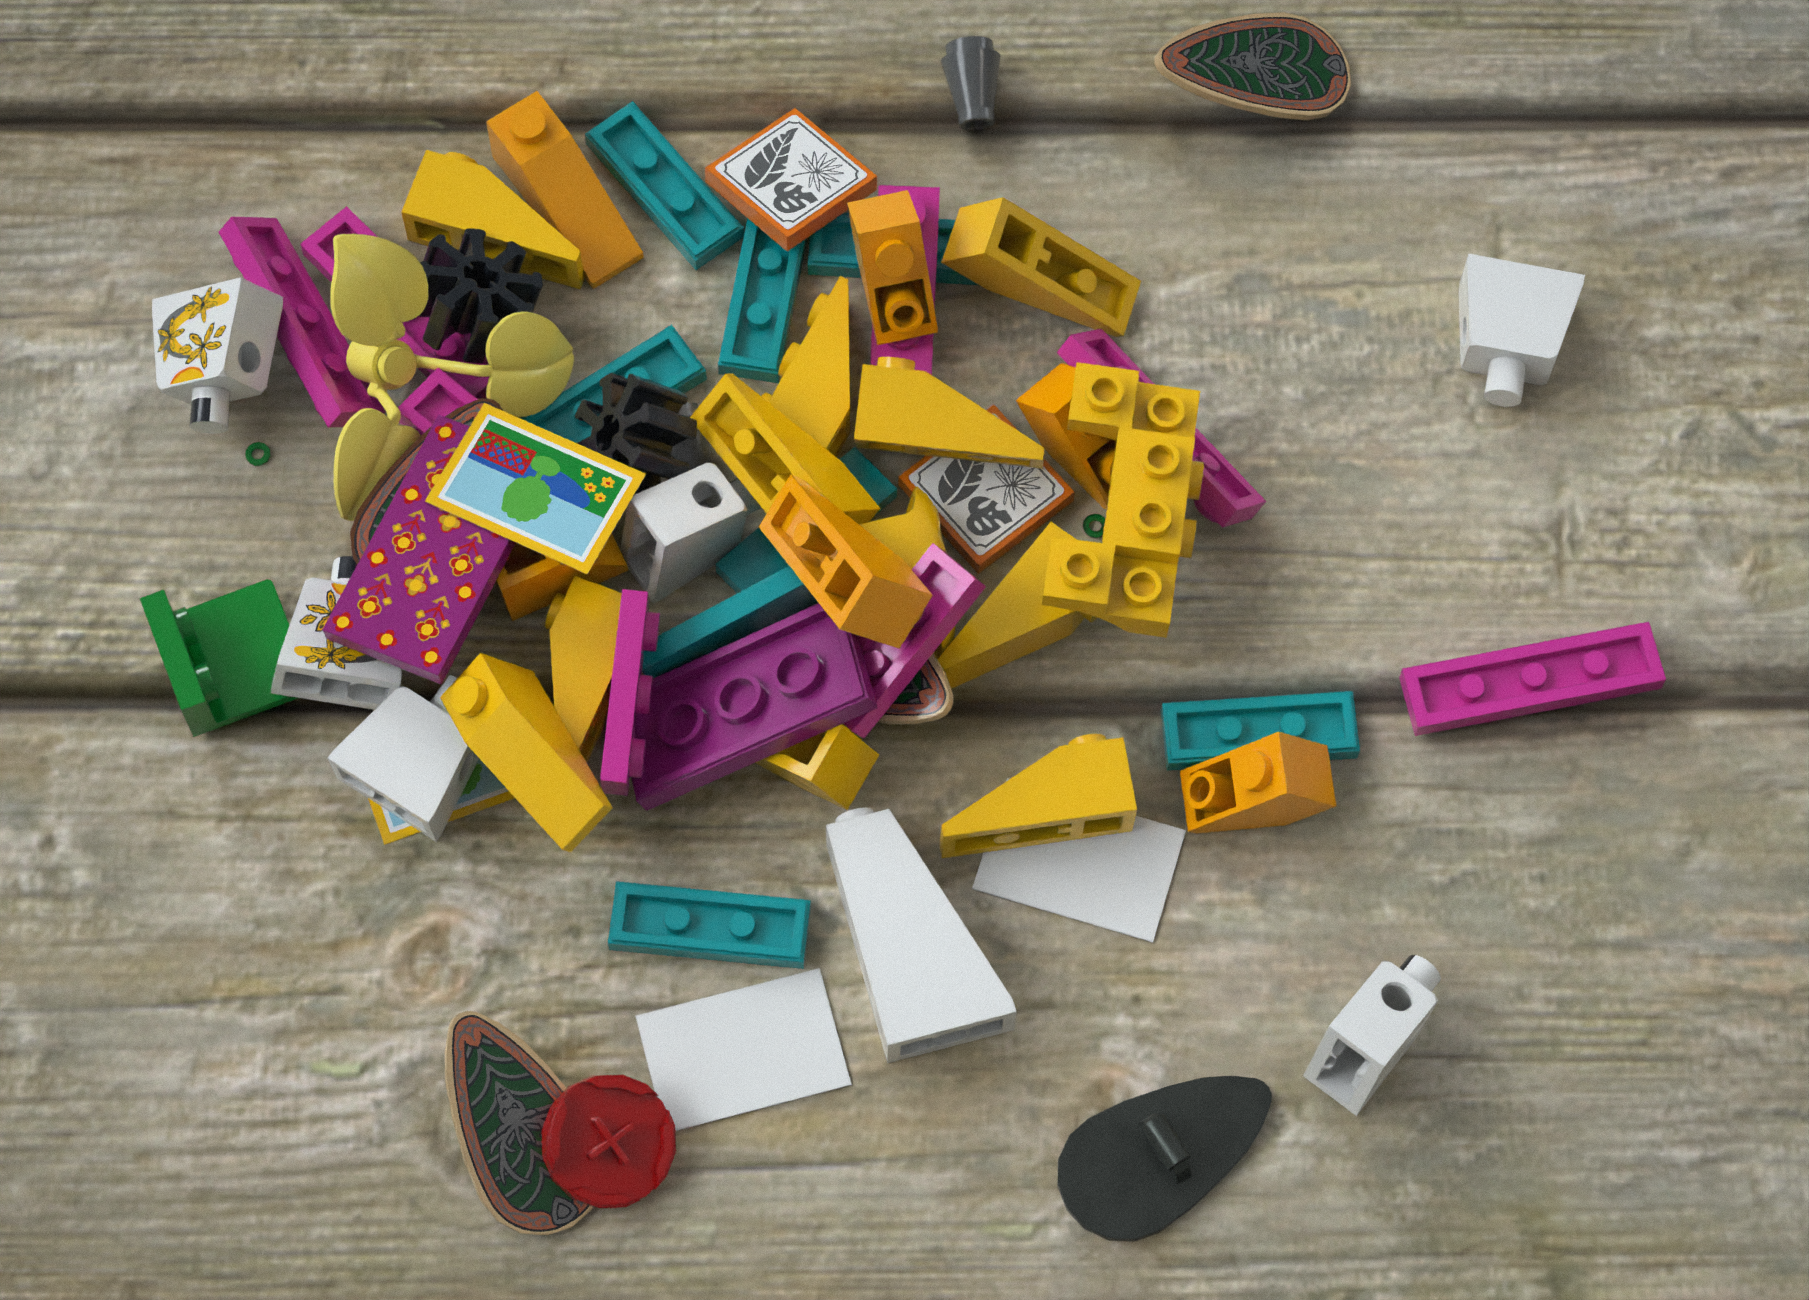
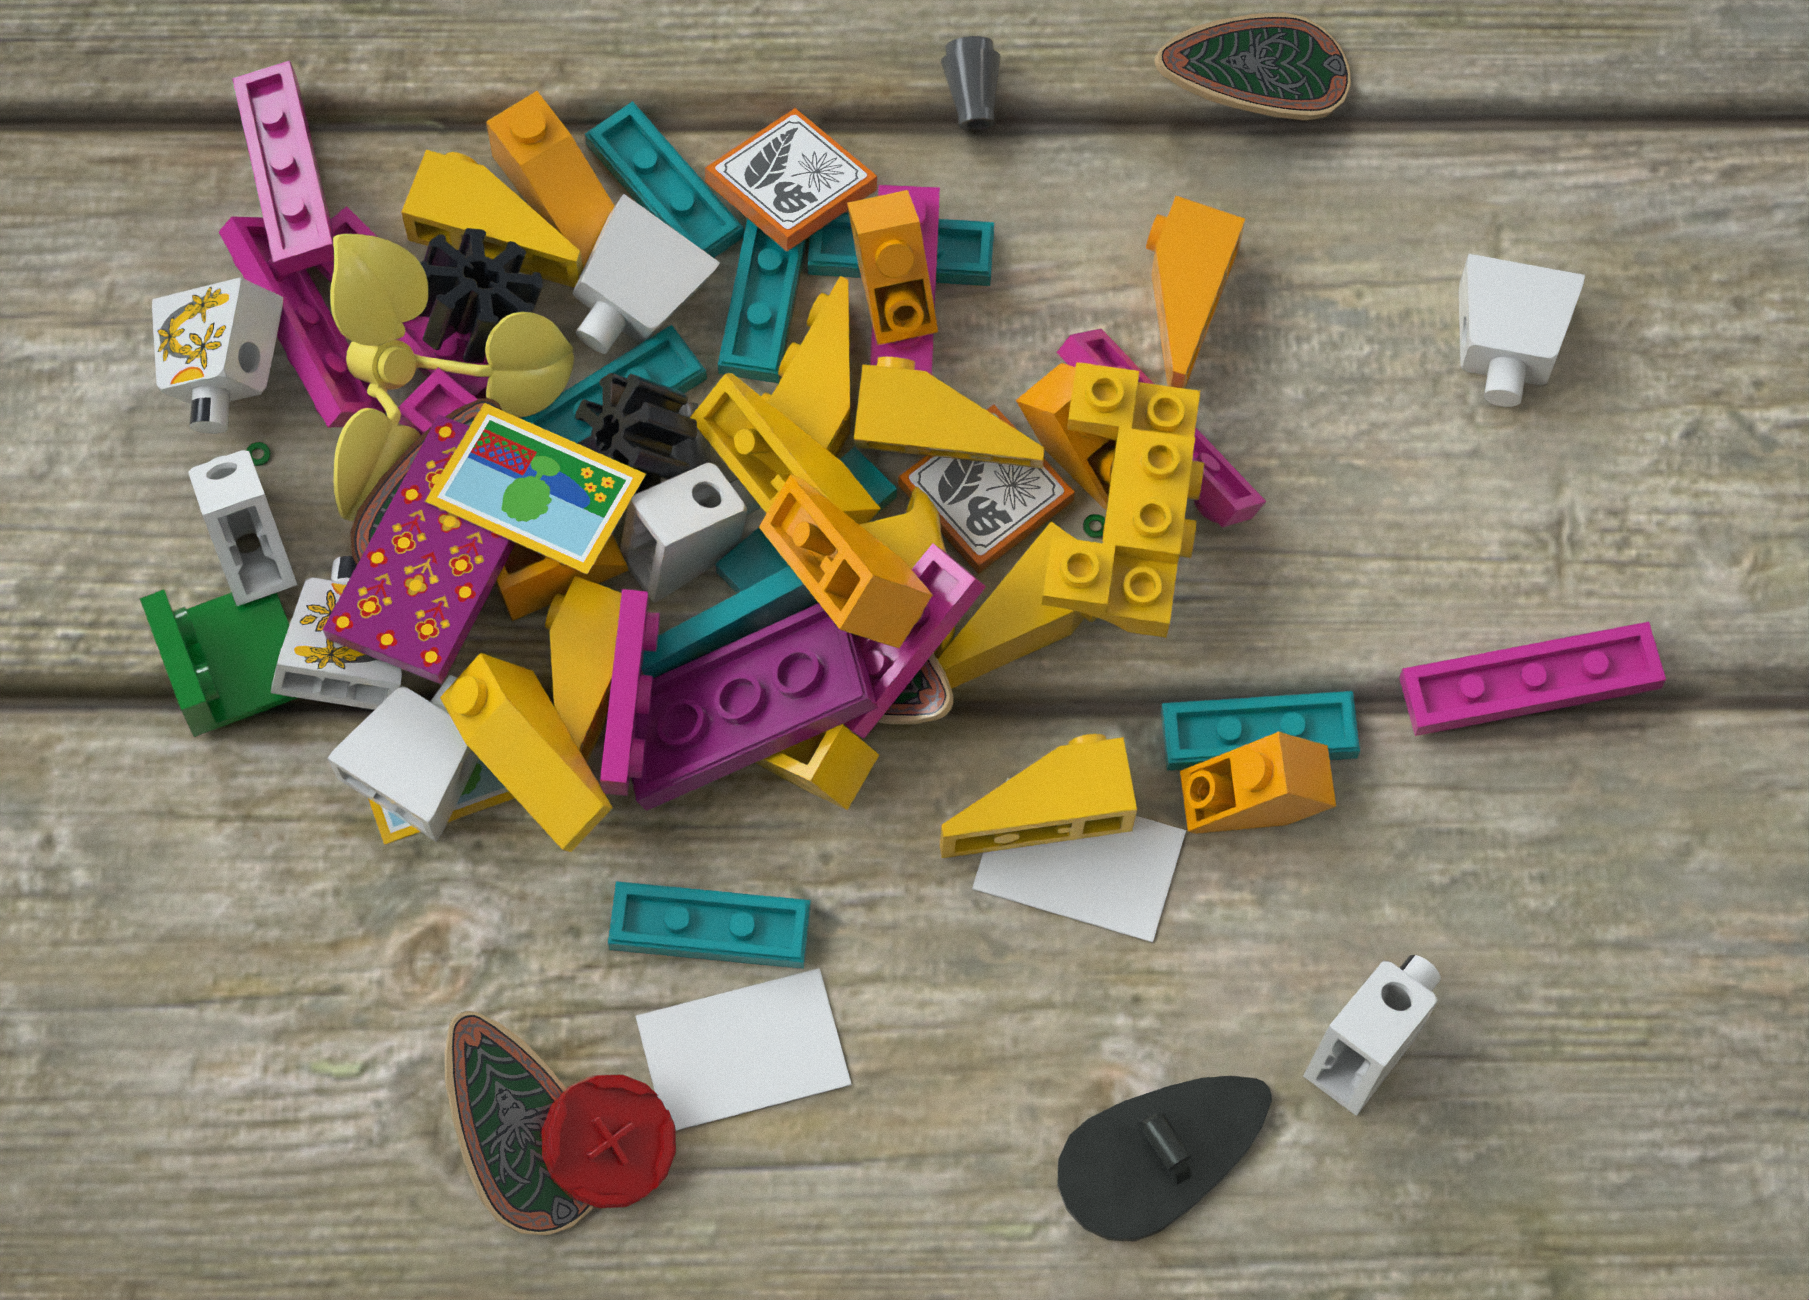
(236, 506): none -> white torso
(285, 168): none -> plate
(637, 276): none -> white torso
(913, 949): white slope -> none
(1039, 266): yellow slope -> none
(1189, 273): none -> light orange slope

